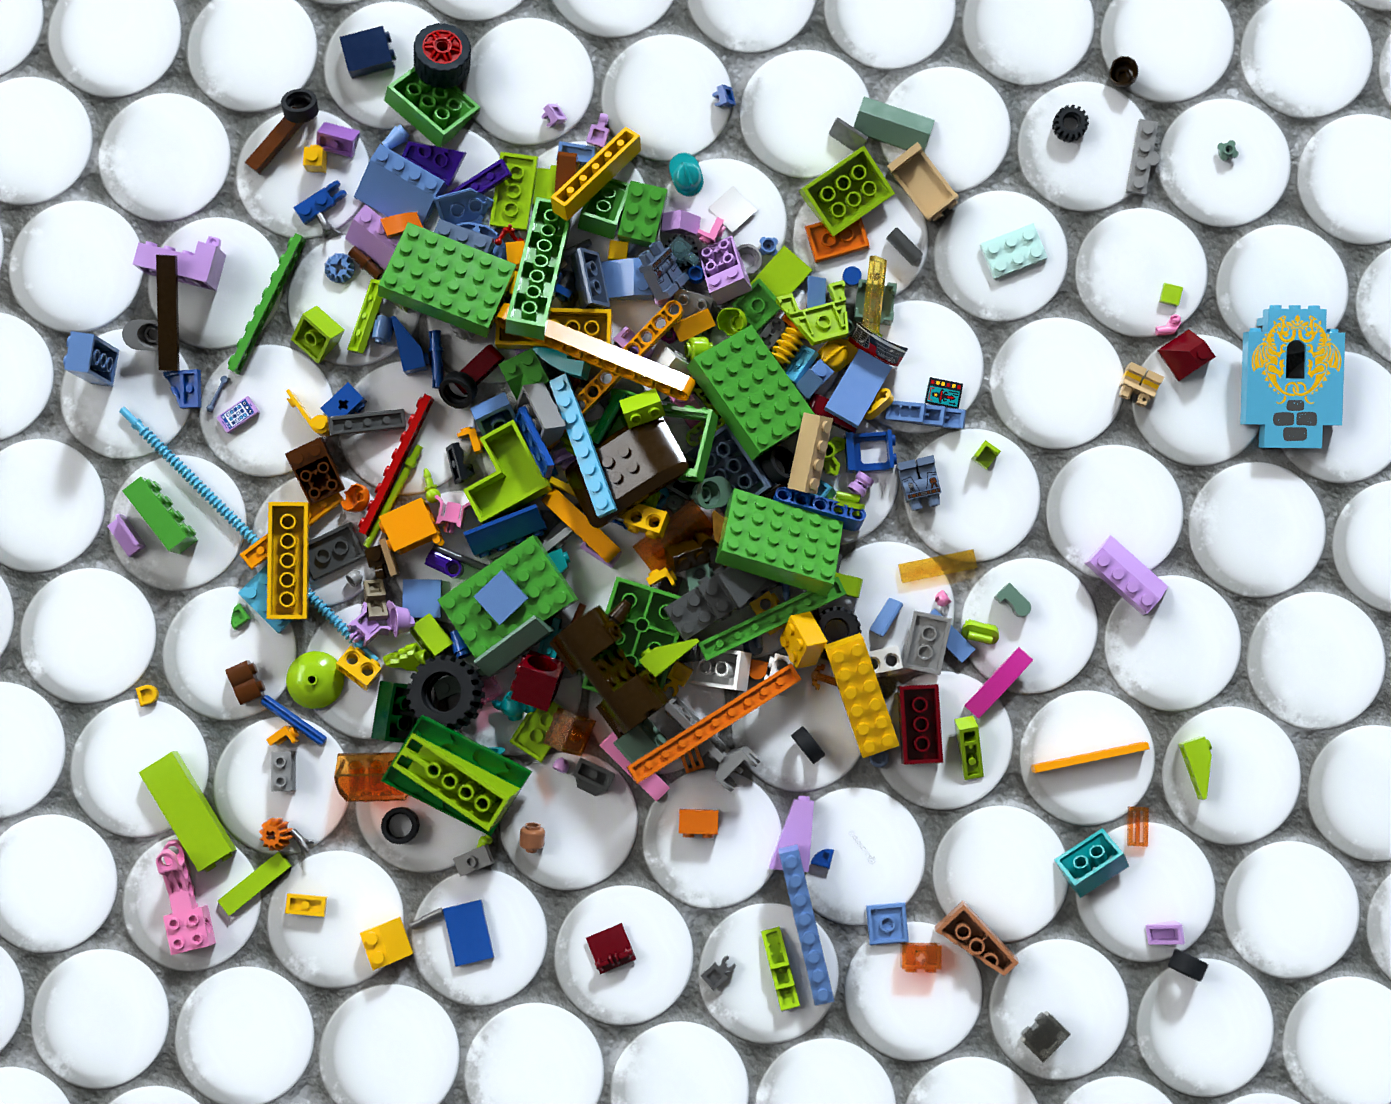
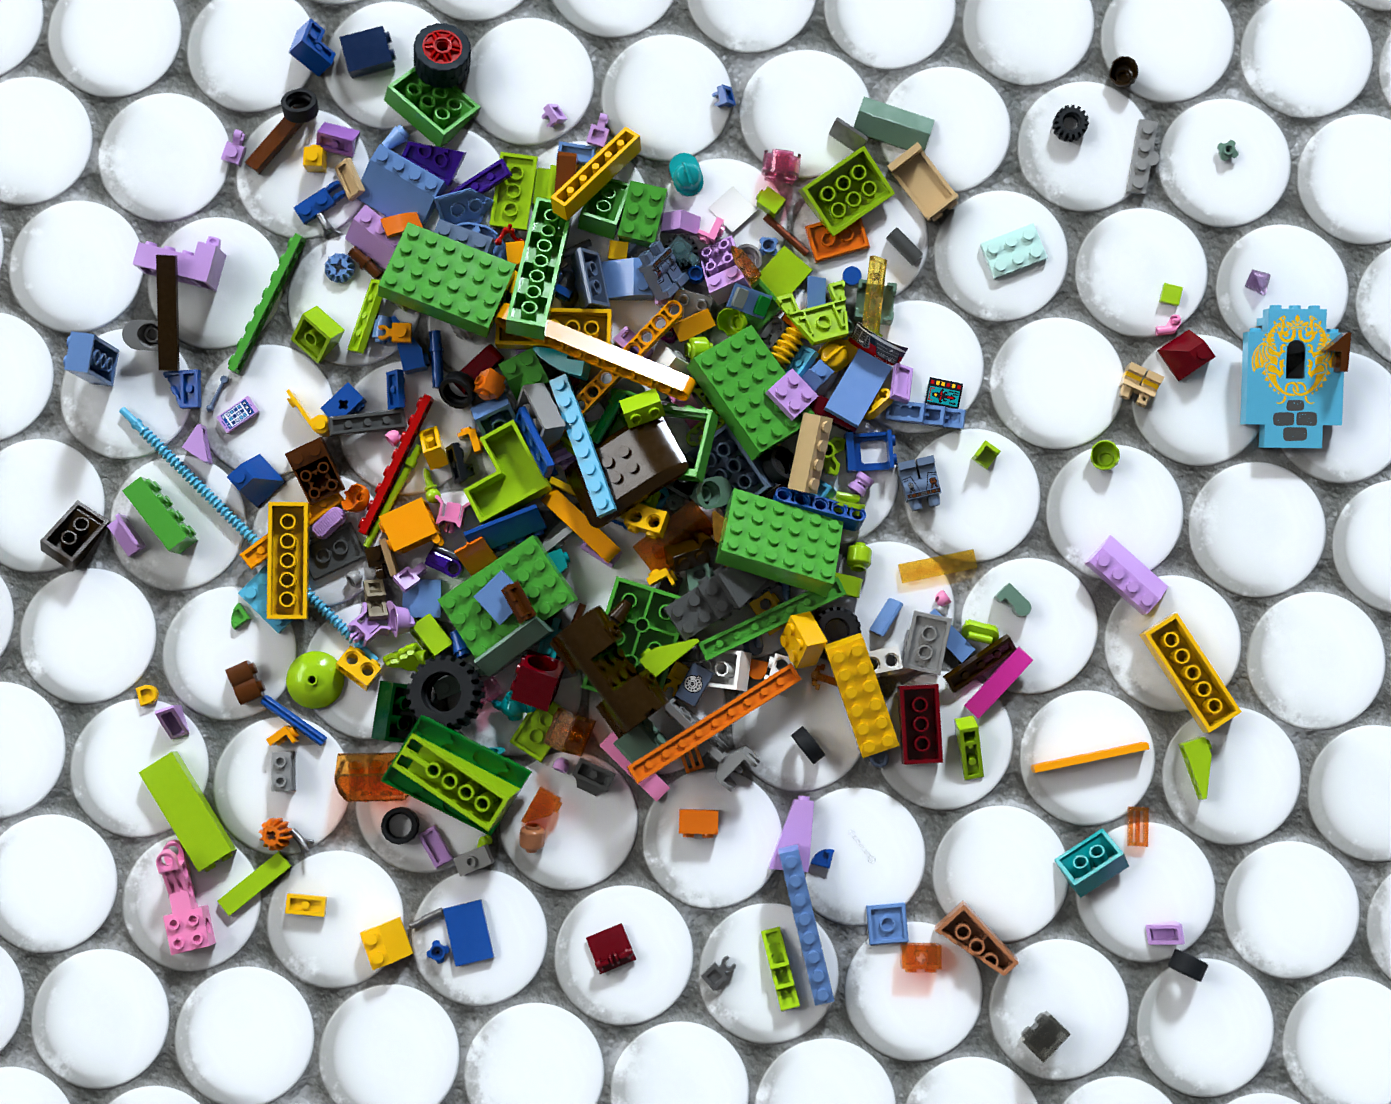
(73, 535): none -> dark brown slope
(173, 721): none -> lavender slope
(199, 444): none -> lavender slope
(234, 150): none -> lavender plate
(256, 479): none -> blue slope
(310, 50): none -> blue panel
(329, 523): none -> lavender piece
(349, 179): none -> tan tile
(393, 437): none -> bright pink hinge
(395, 389): none -> blue plate
(399, 333): none -> light orange plate
(409, 578): none -> lavender plate
(433, 448): none -> yellow slope
(434, 955): none -> blue plate
(435, 846): none -> lavender tile
(475, 555): none -> orange piece
(489, 384): none -> orange brick
(518, 602): none -> reddish brown hinge
(542, 805): none -> clear orange slope
(694, 684): none -> sand blue slope
(745, 264): none -> clear orange slope
(749, 301): none -> piece
(770, 202): none -> lime brick
(781, 165): none -> clear pink brick
(786, 235): none -> copper bar
(791, 394): none -> lavender plate
(859, 557): none -> lime head
(901, 383): none -> lavender tile
(979, 663): none -> dark brown plate
(1105, 455): none -> lime hair
(1190, 673): none -> yellow brick
(1258, 281): none -> clear purple slope
(1341, 347): none -> reddish brown slope

